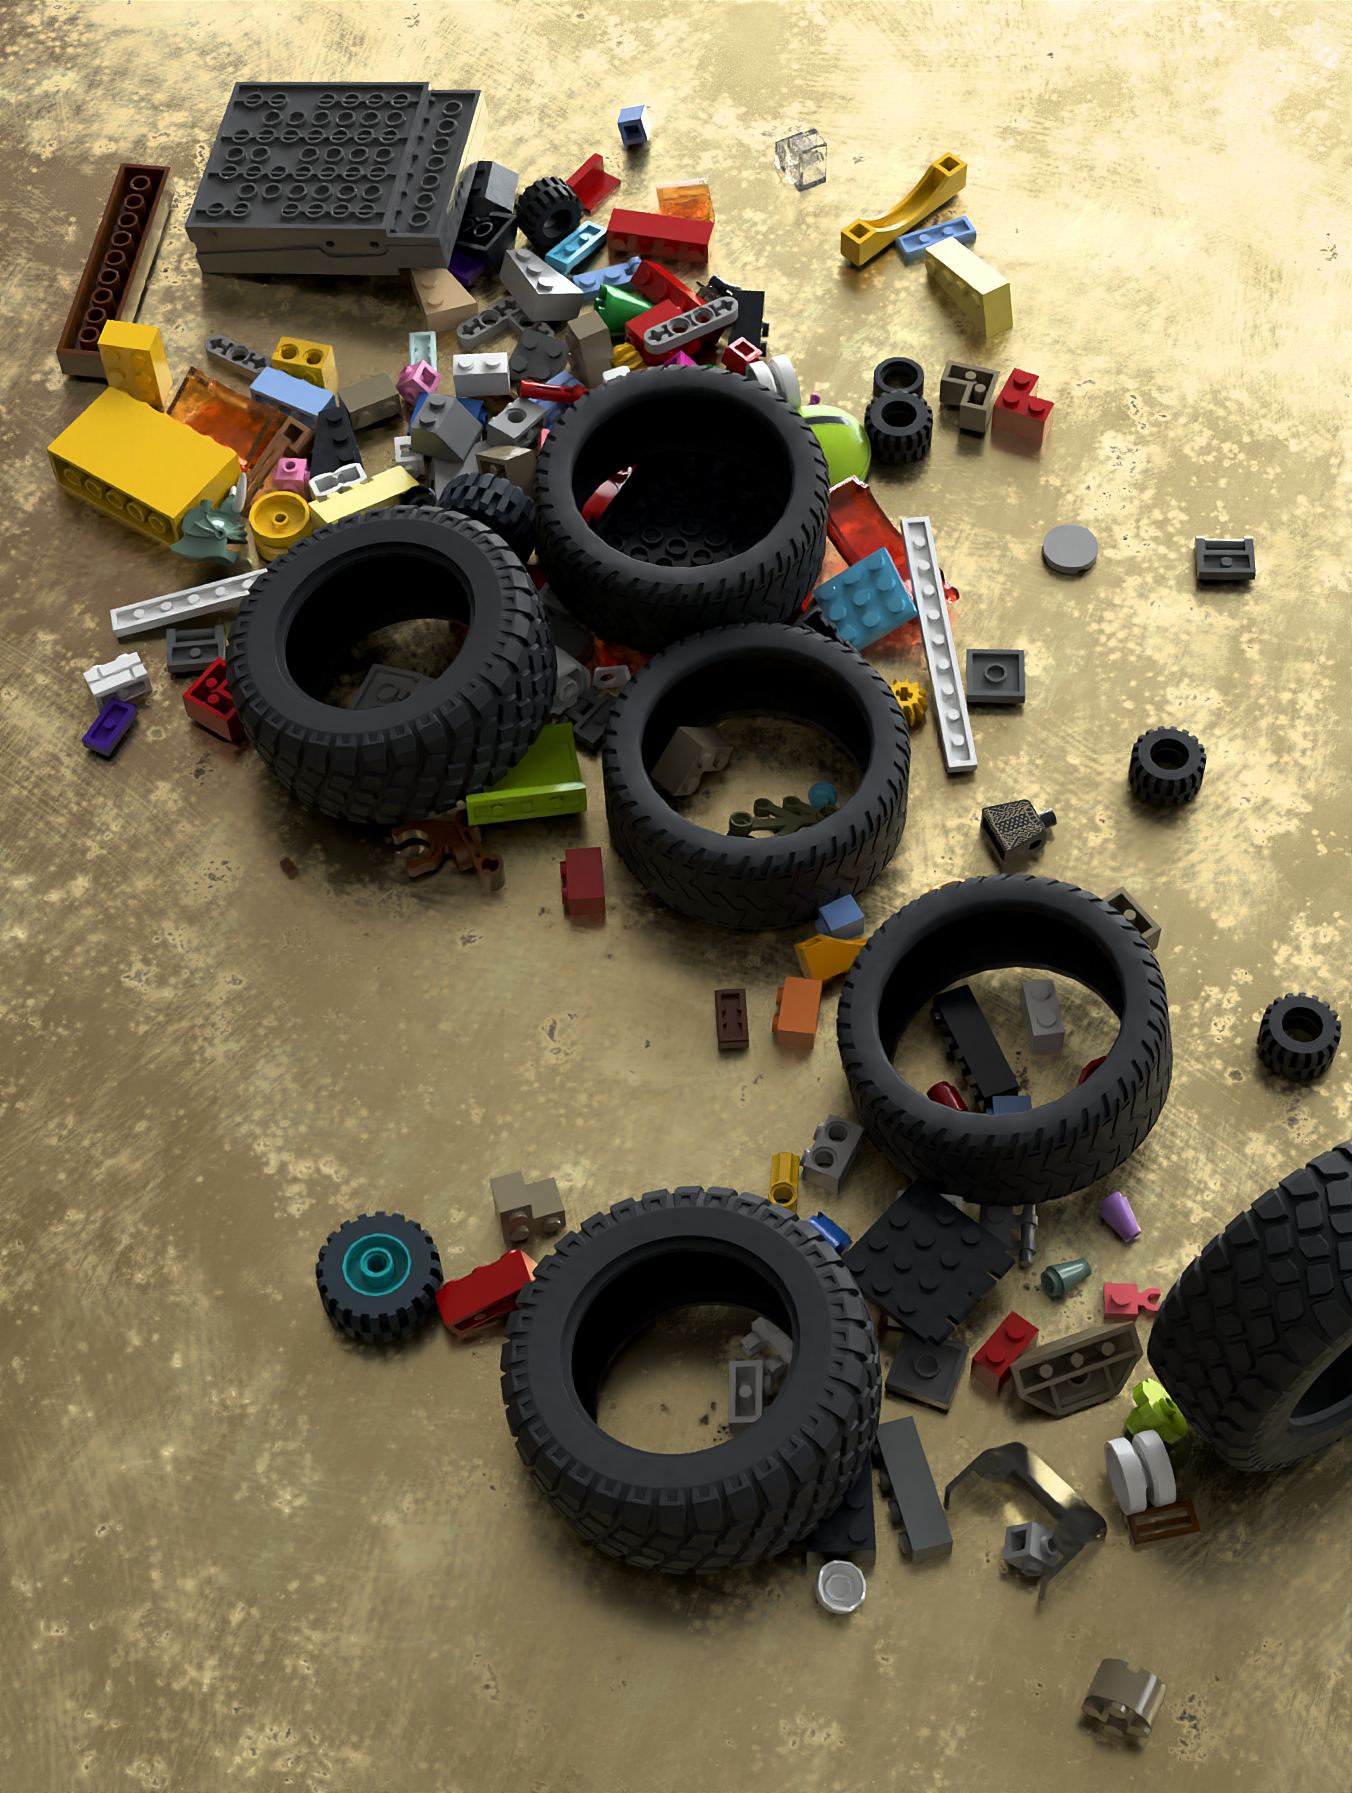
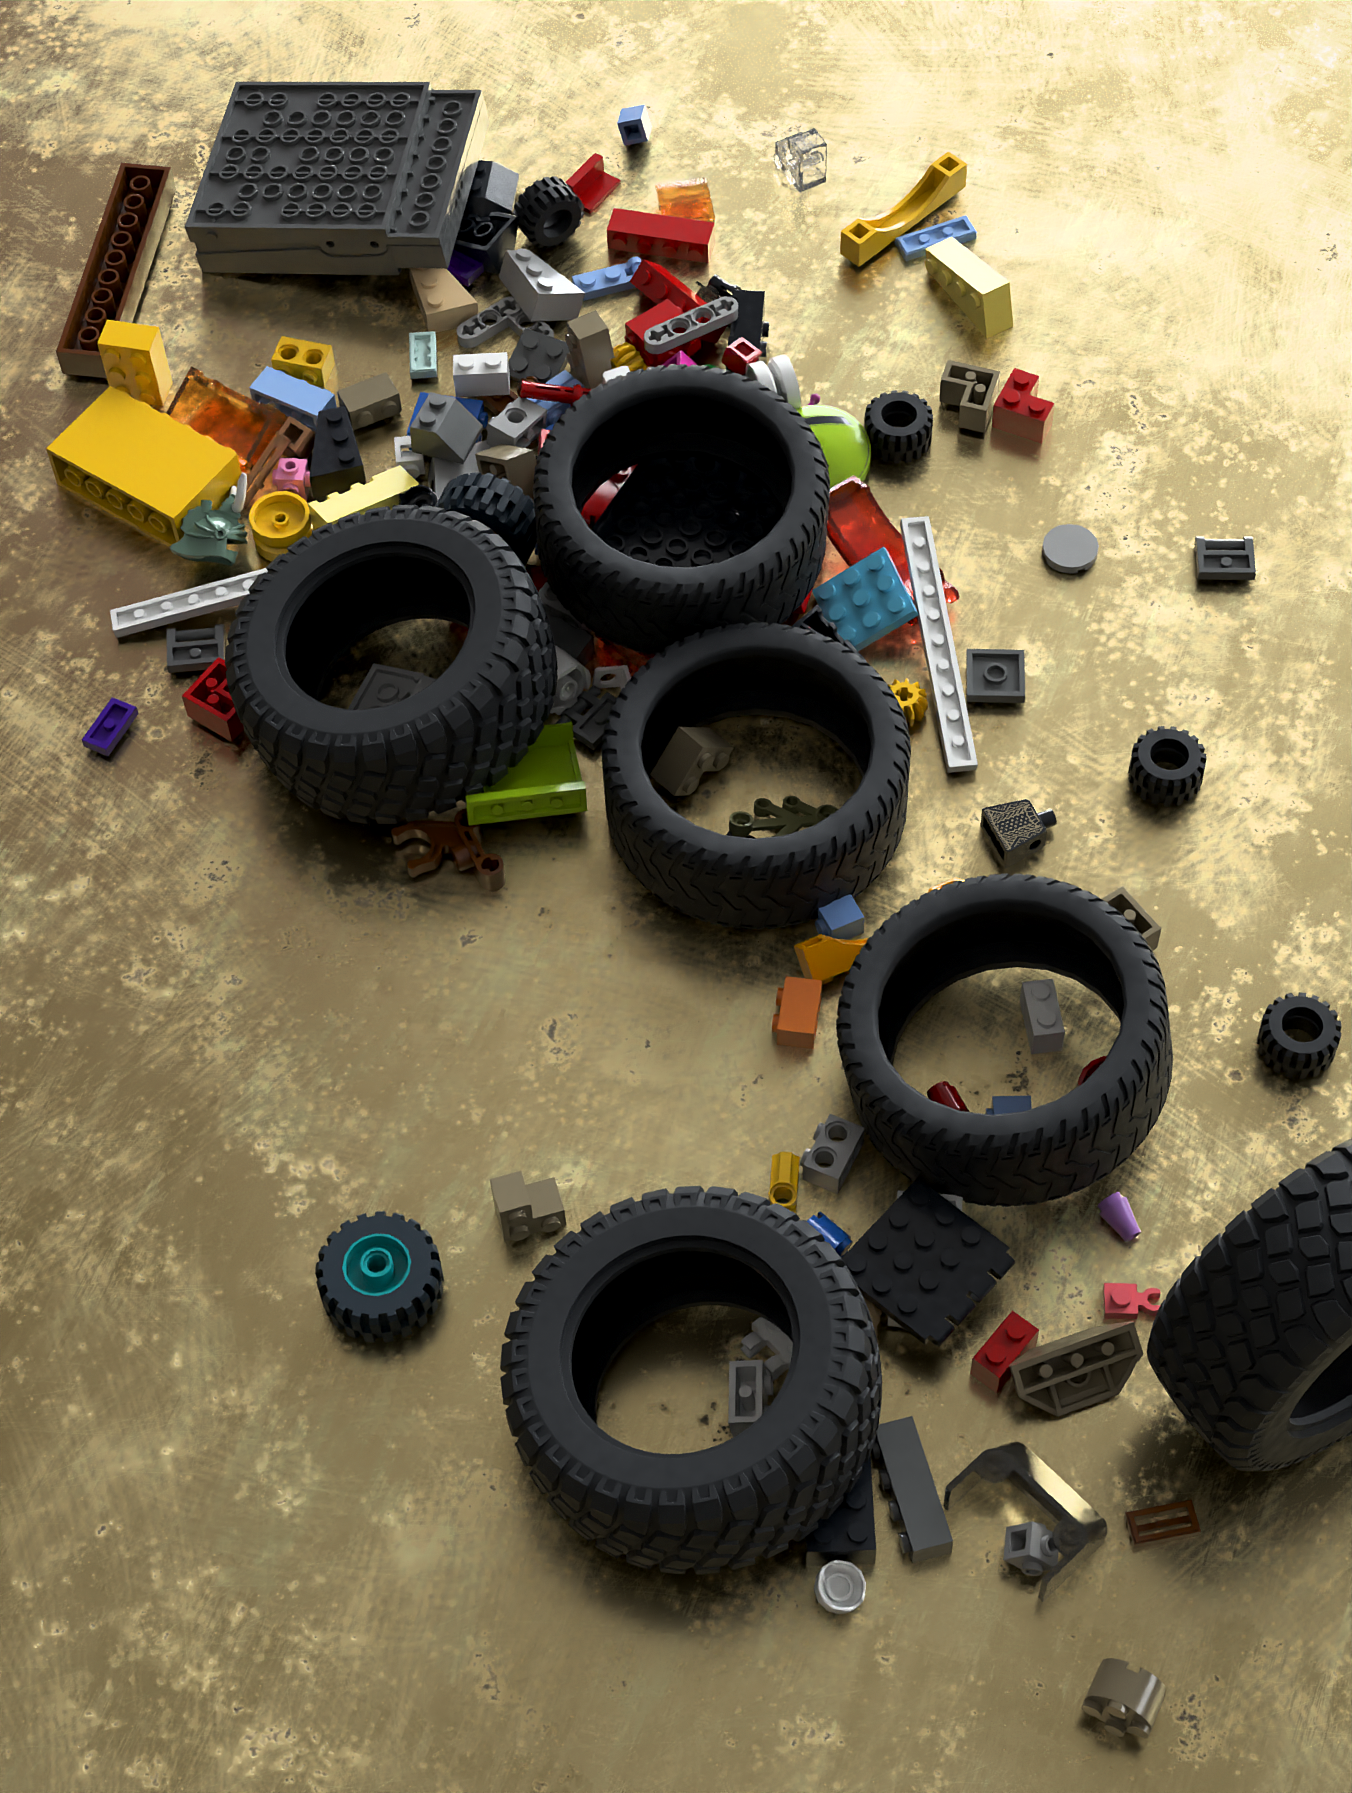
(118, 679): white brick -> none
(233, 349): light grey beam -> none
(288, 866): reddish brown piece -> none
(336, 482): white brick -> none
(417, 379): bright pink brick -> none
(485, 1293): red wedge -> none
(576, 247): medium azure hinge -> none
(584, 881): red brick -> none
(618, 307): green cone -> none
(731, 1018): reddish brown plate -> none
(822, 794): medium azure plate -> none
(898, 367): black tyre -> none
(927, 1370): dark grey plate -> none
(973, 1046): black brick -> none
(1000, 1221): dark grey plate -> none
(1063, 1277): sand green cone -> none
(1140, 1472): white wheel -> none
(1156, 1412): lime plant -> none

